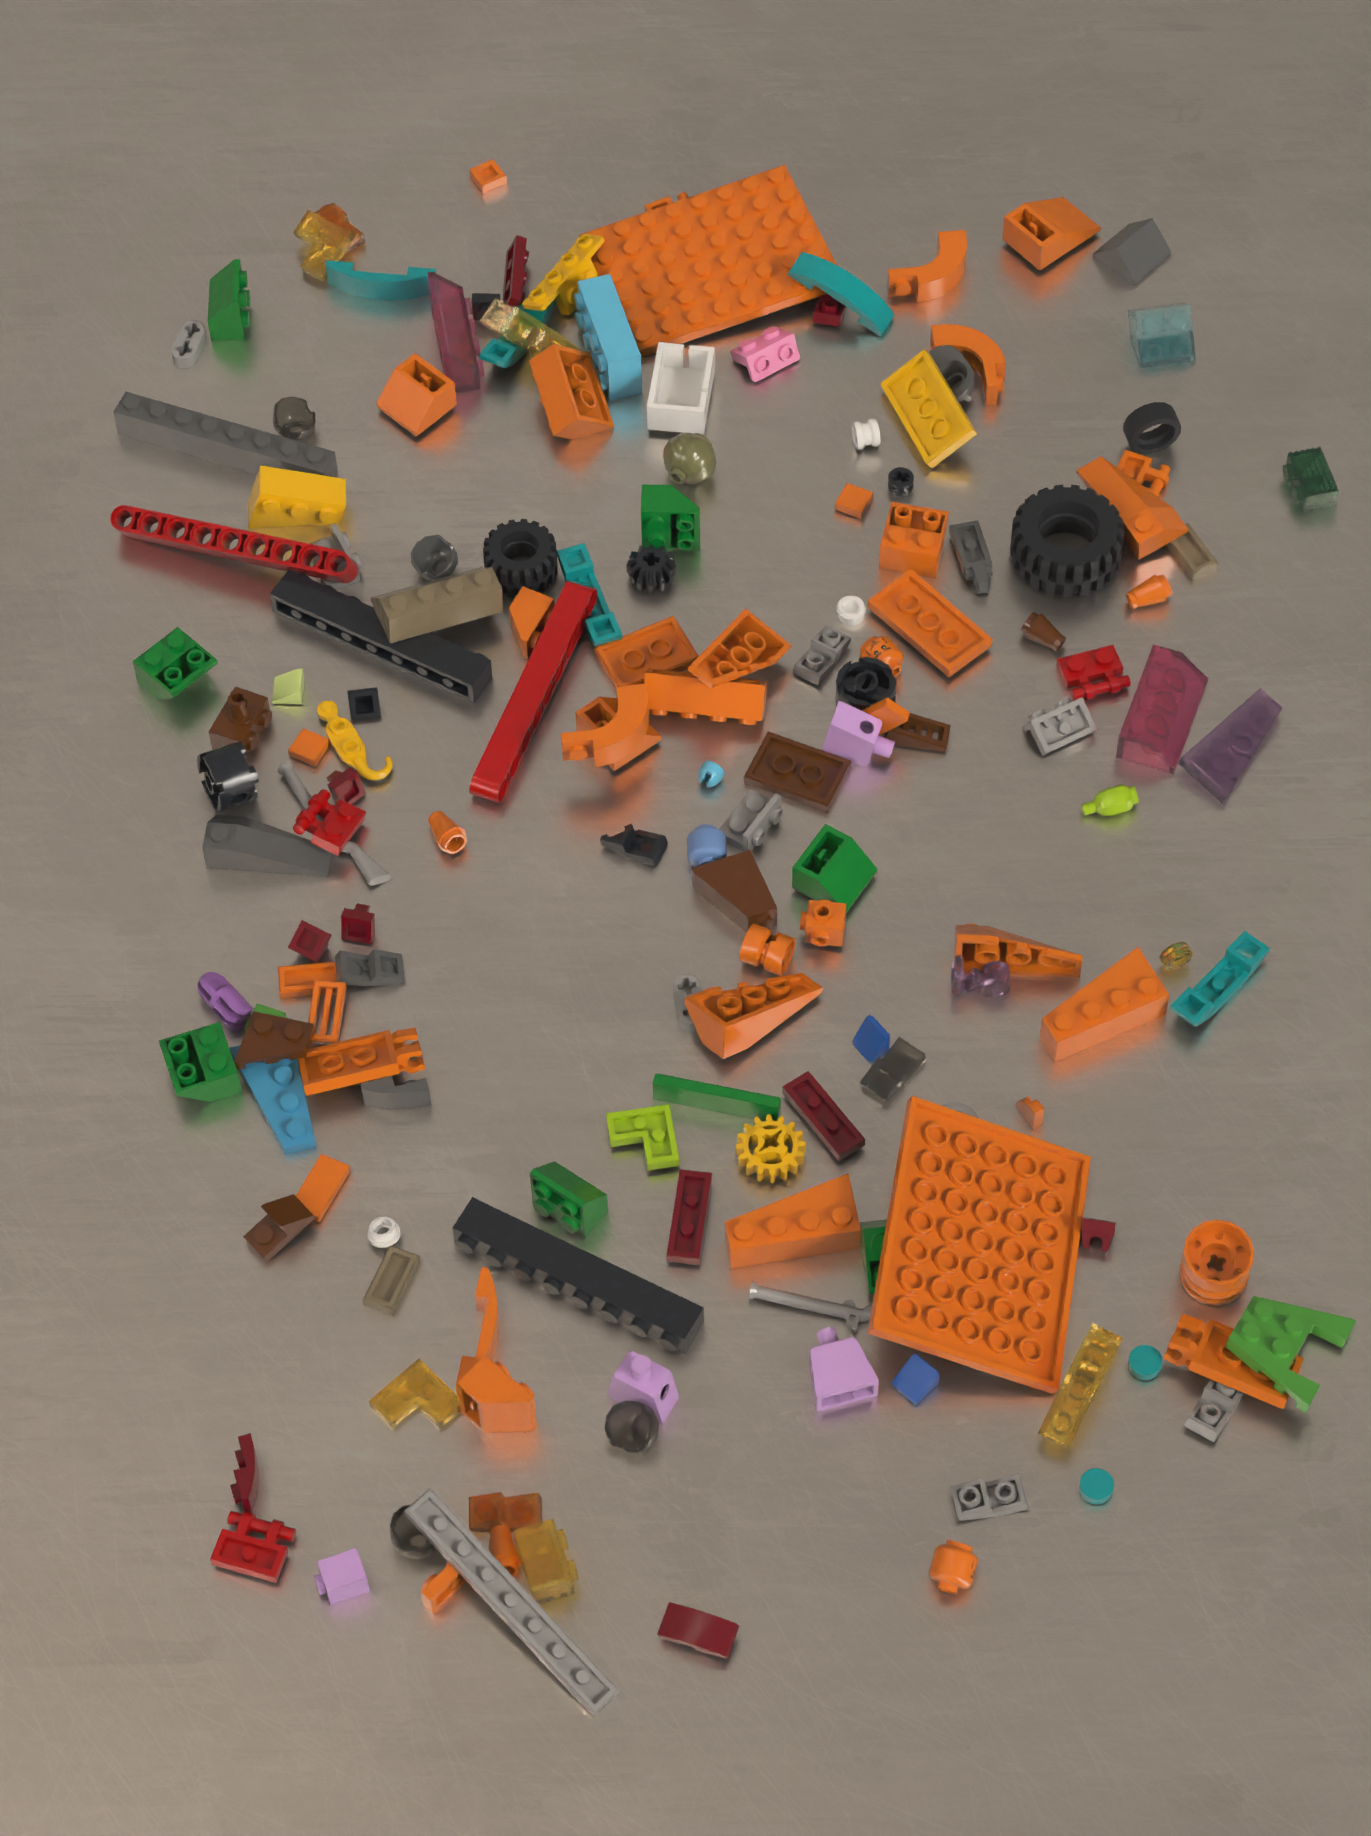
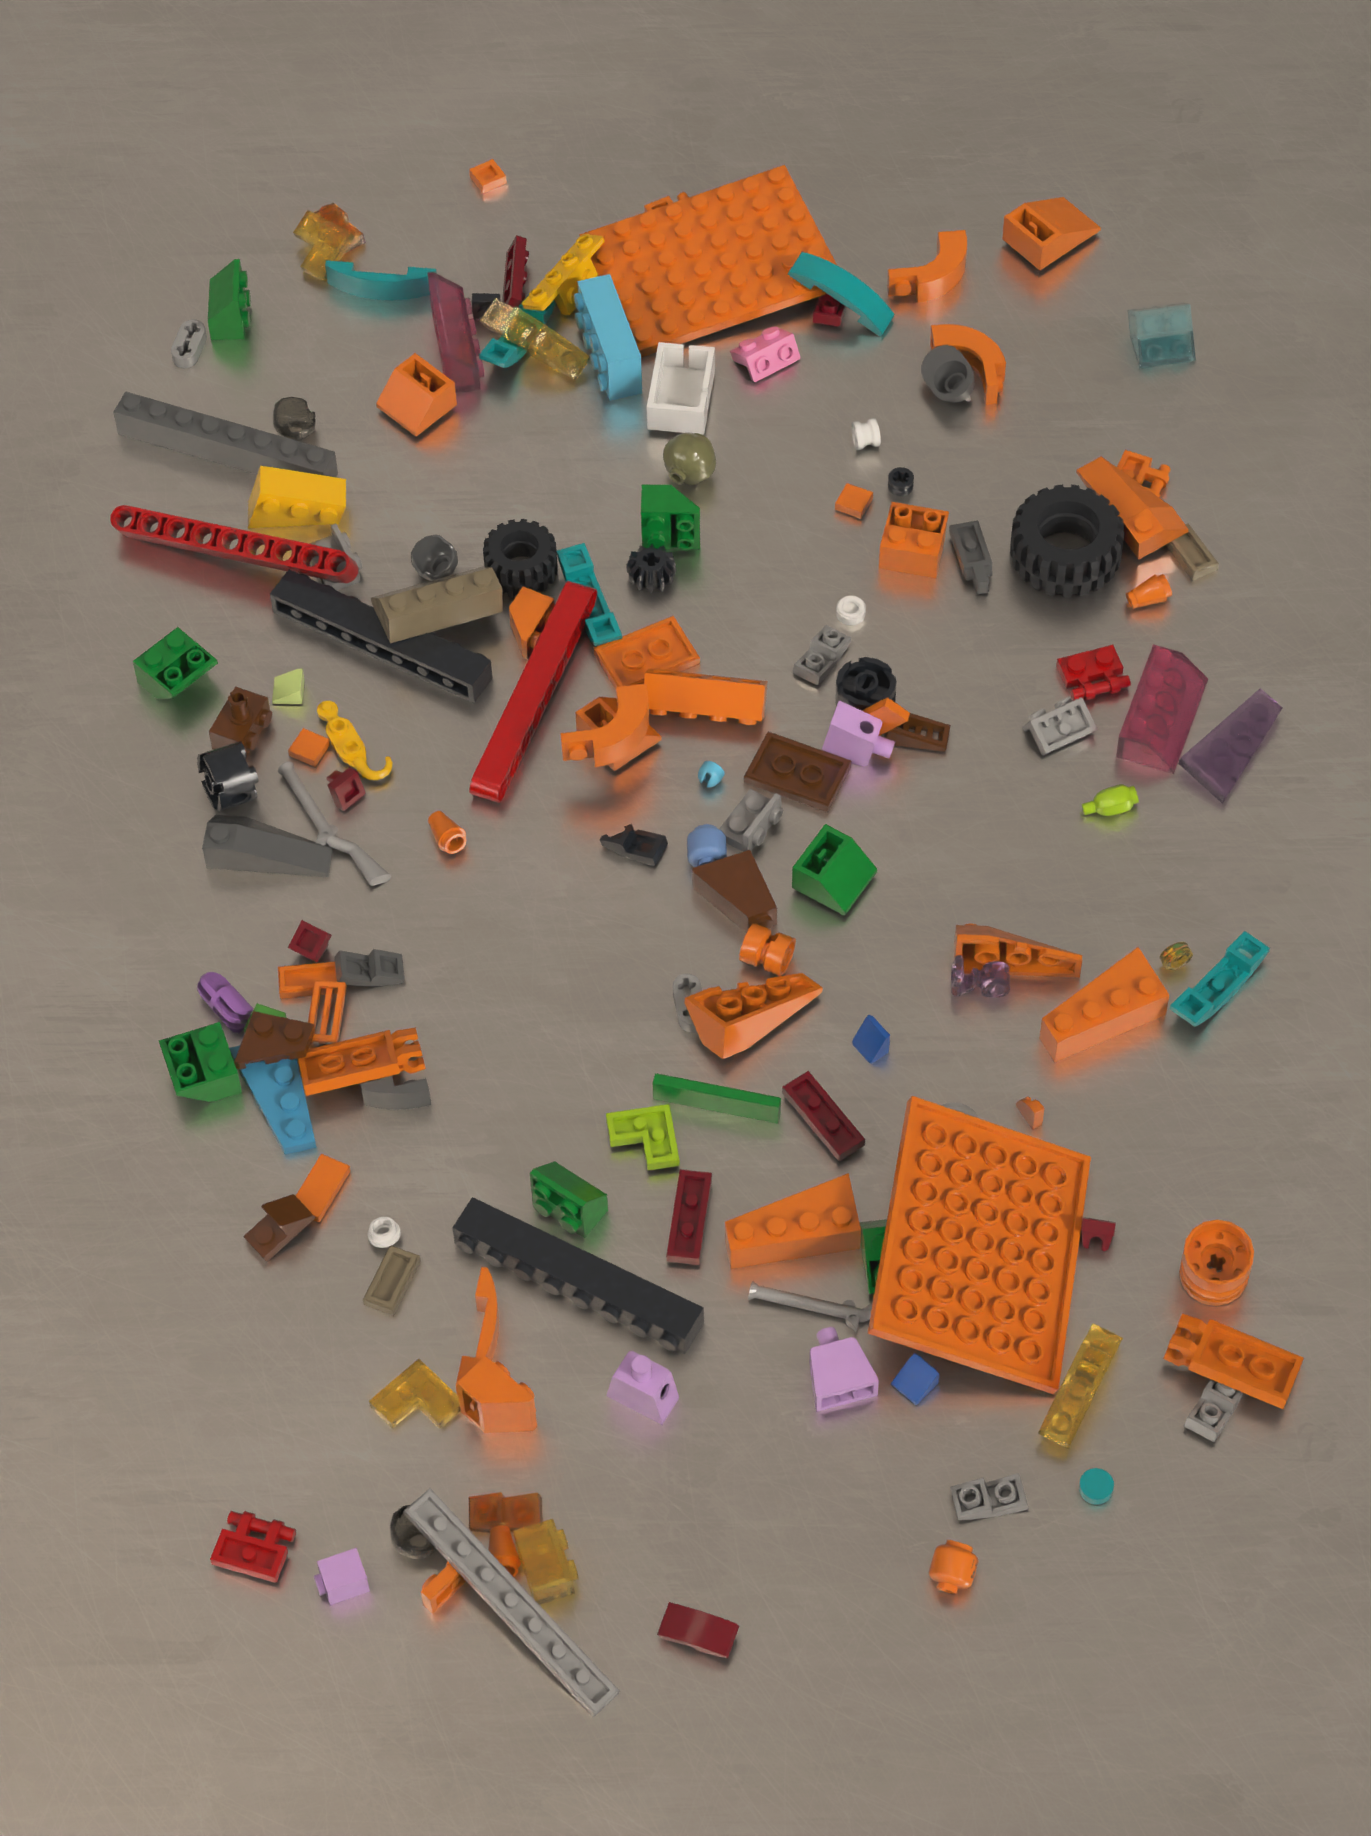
(247, 1476): dark red slope -> none
(338, 826): red plate -> none
(358, 924): dark red tile -> none
(364, 703): black slope -> none
(570, 392): orange slope -> none
(631, 1426): clear smoke hair -> none
(738, 651): orange wedge -> none
(770, 1148): yellow gear -> none
(824, 923): orange brick -> none
(884, 650): orange head -> none
(893, 1070): clear smoke slope -> none
(928, 408): yellow plate -> none
(929, 623): orange plate -> none
(1041, 630): reddish brown cone -> none
(1134, 250): dark grey slope -> none
(1145, 1362): teal tile -> none
(1146, 417): black tyre -> none
(1272, 1336): bright green wing -> none
(1310, 480): clear green brick -> none

